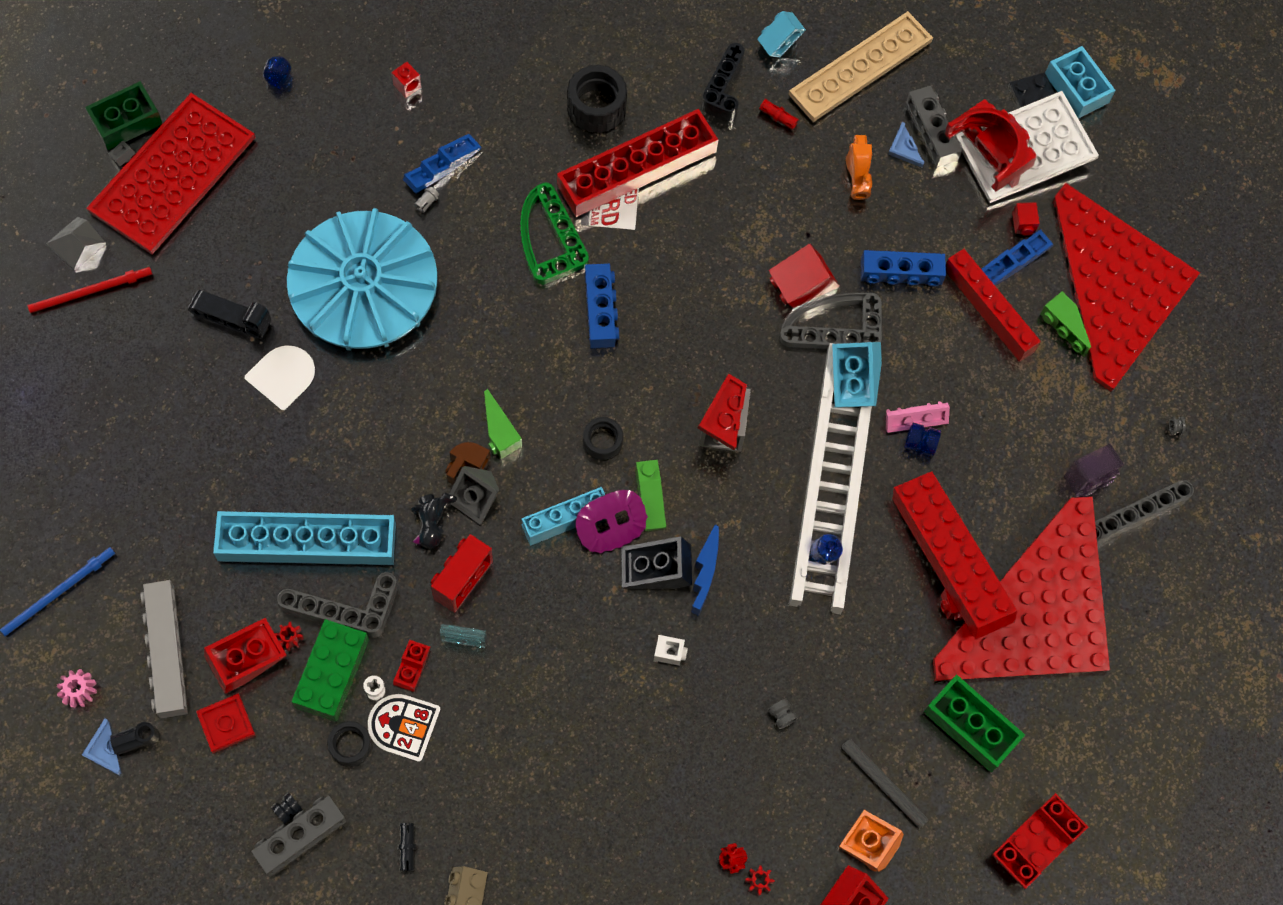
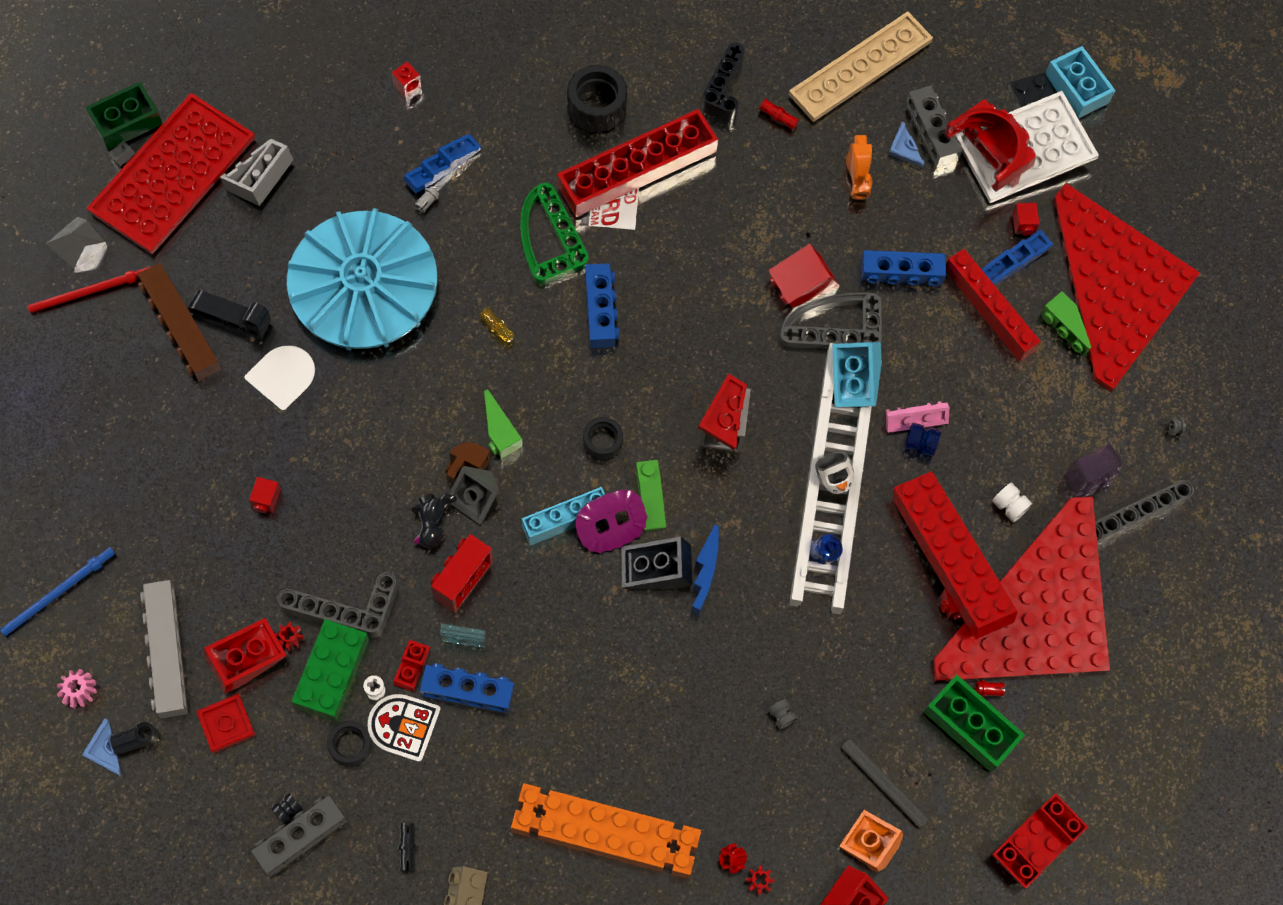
(178, 321): none -> reddish brown brick
(259, 173): none -> light grey wedge
(264, 495): none -> red brick
(277, 71): clear blue head -> none
(305, 538): medium azure brick -> none
(454, 693): none -> blue brick
(497, 325): none -> clear yellow axle
(605, 831): none -> orange brick
(668, 643): white brick -> none
(781, 34): medium azure brick -> none
(835, 472): none -> piece
(990, 689): none -> red pin
(1012, 502): none -> white wheel

